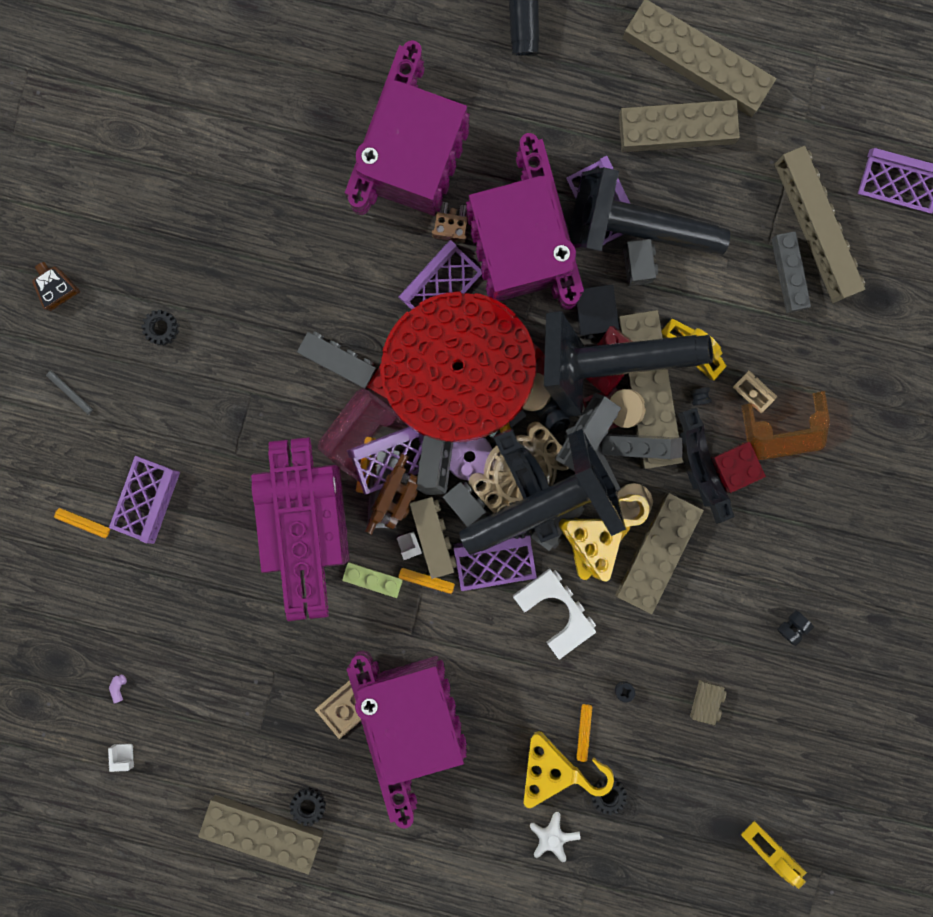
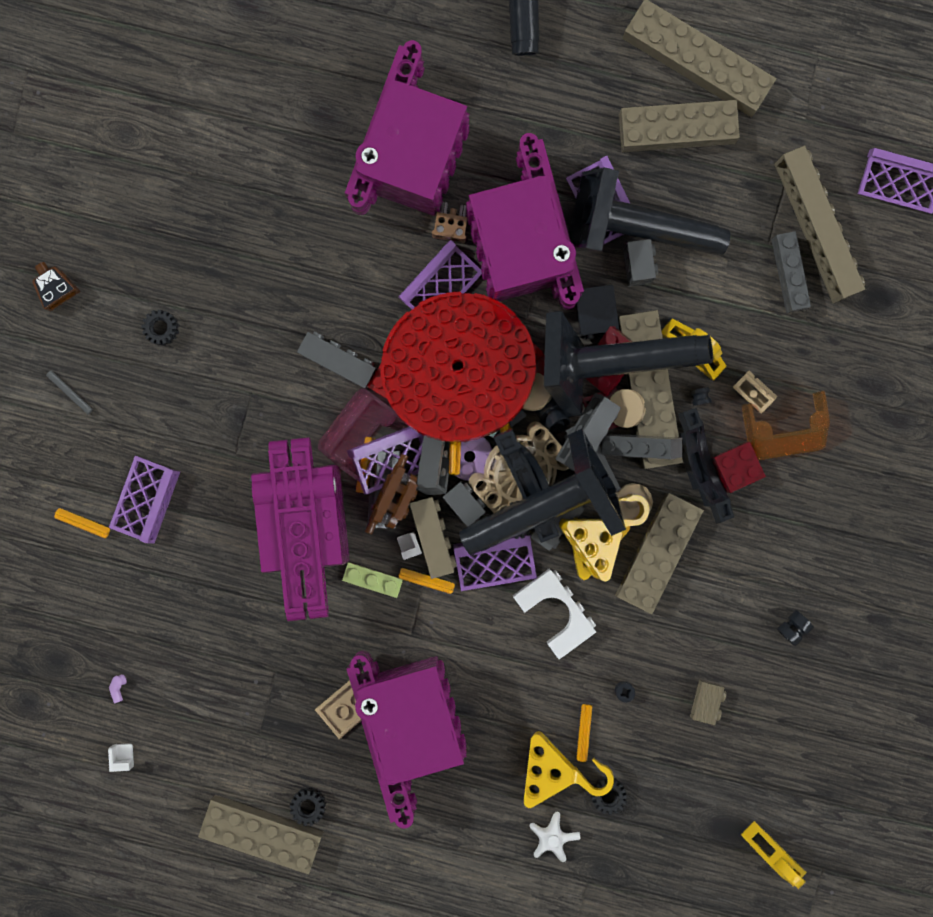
(454, 458): none -> light orange axle

